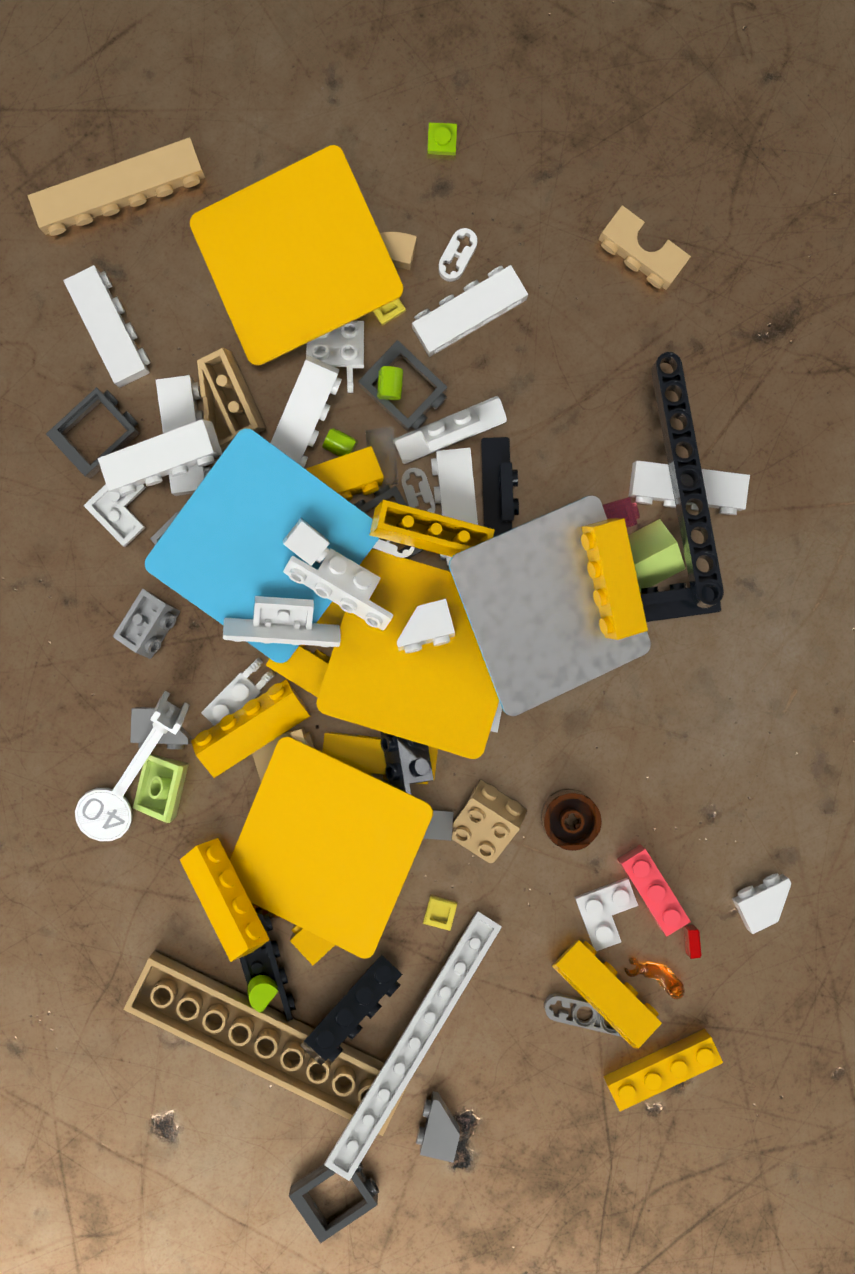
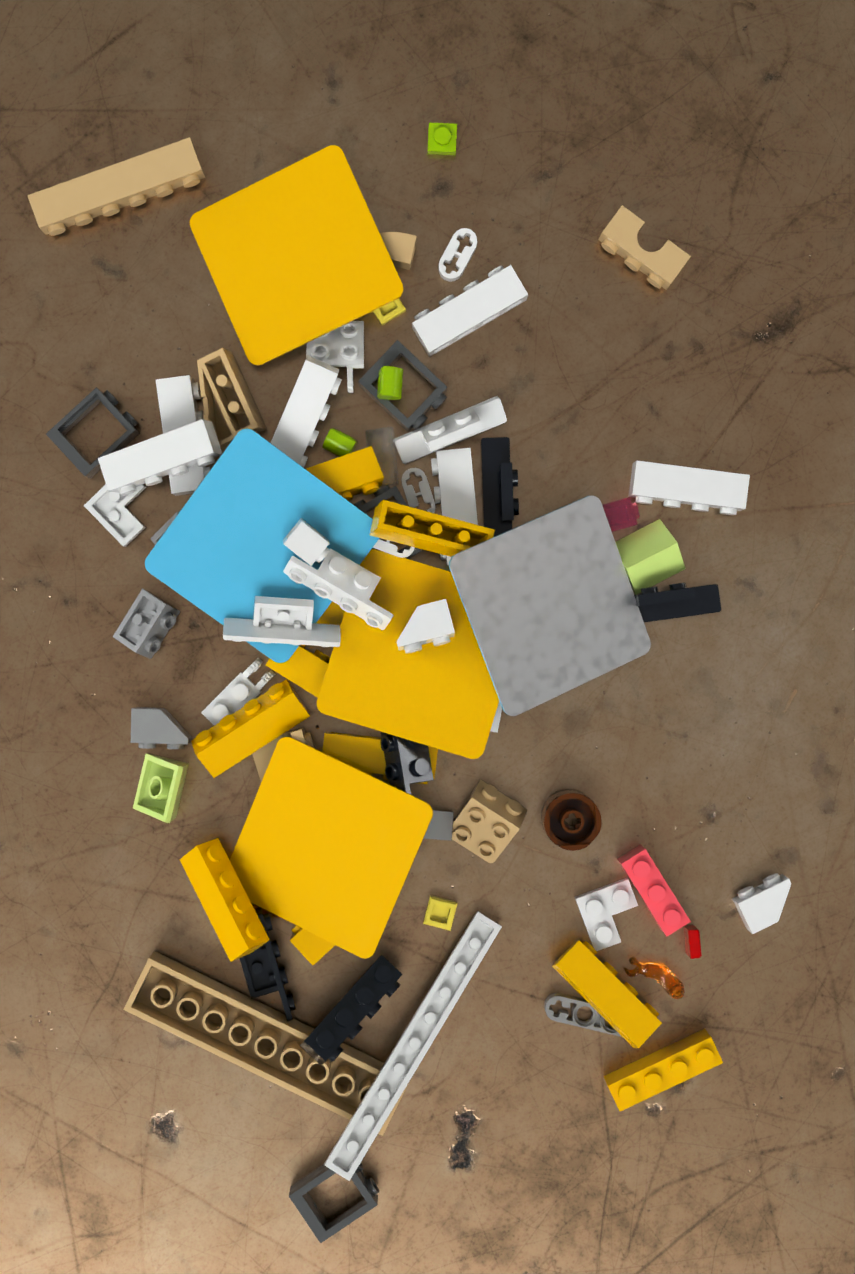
(105, 812): white piece -> none
(106, 326): white brick -> none
(261, 991): lime brick -> none
(441, 1131): light grey slope -> none
(614, 578): yellow brick -> none
(691, 466): black beam -> none

